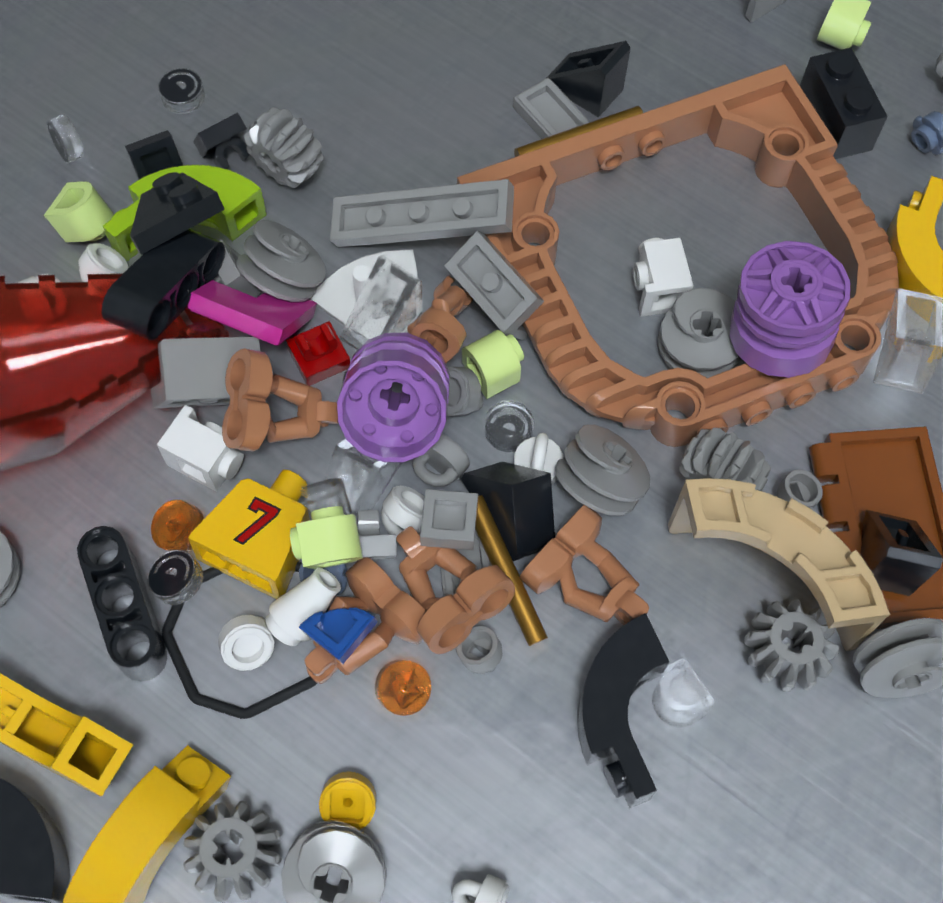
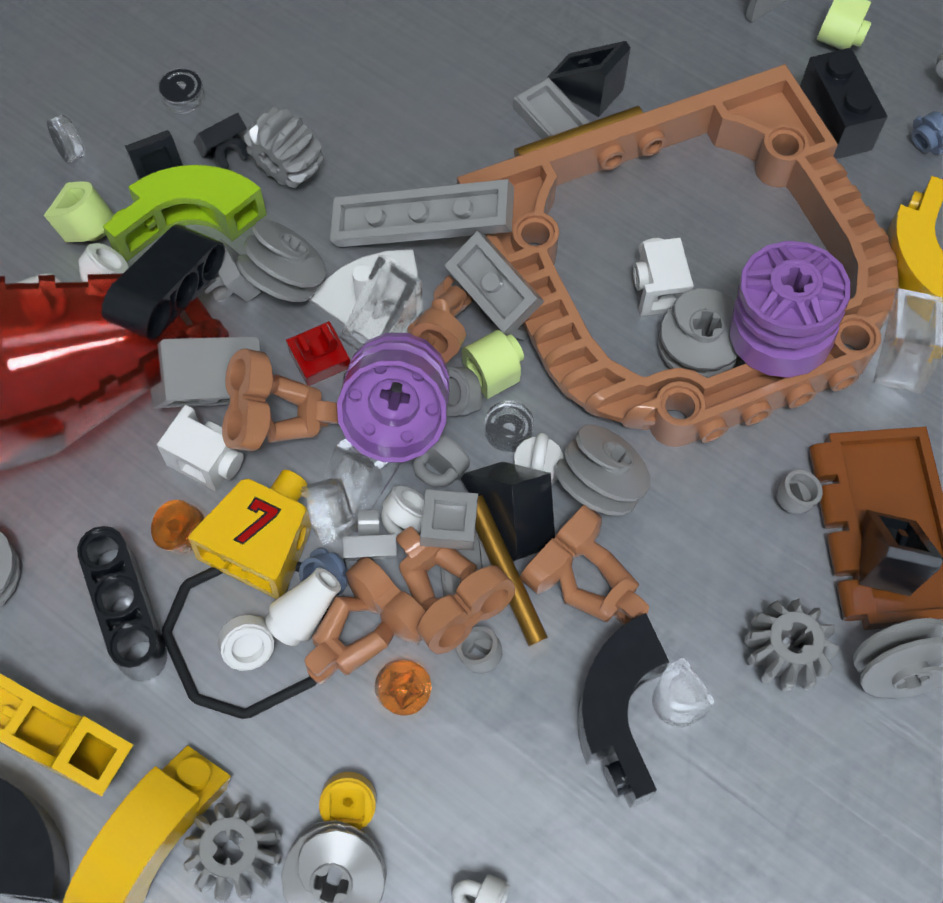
(171, 208): black wing -> none
(175, 577): tile -> none
(260, 317): dark pink tile -> none
(326, 539): yellowish green plate -> none
(339, 630): blue tile -> none
(724, 457): light grey gear -> none
(793, 537): tan panel -> none

